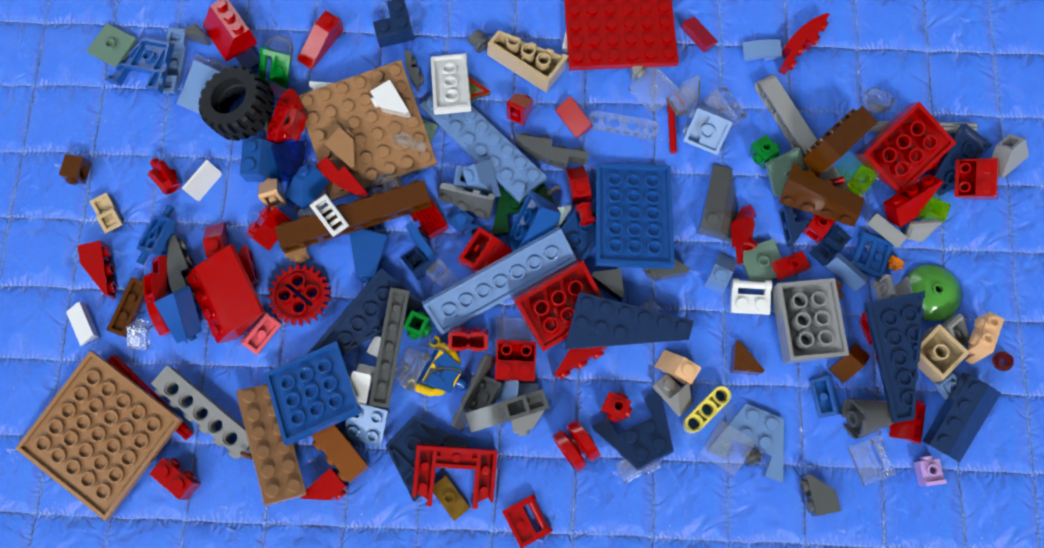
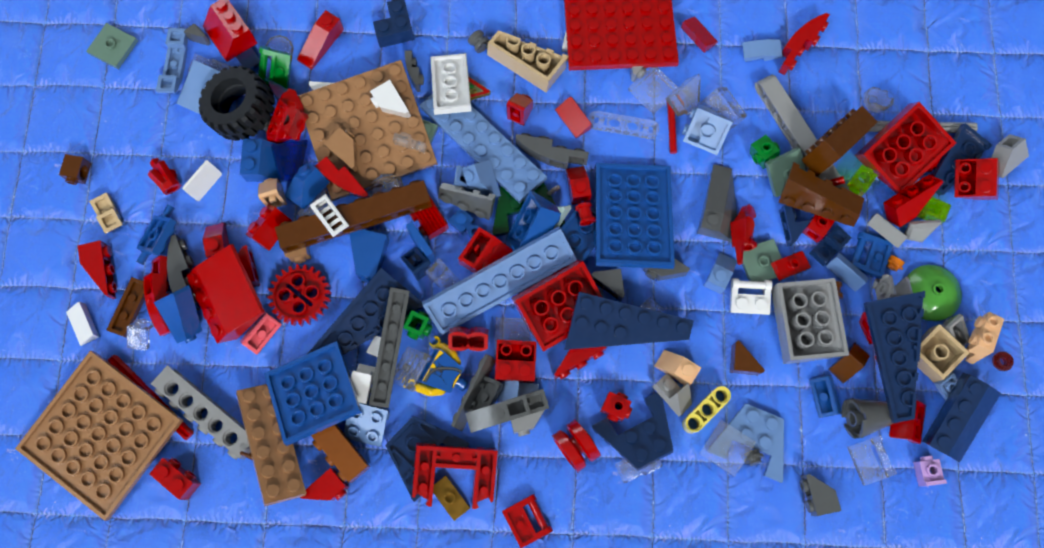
(147, 57): blue wing -> none

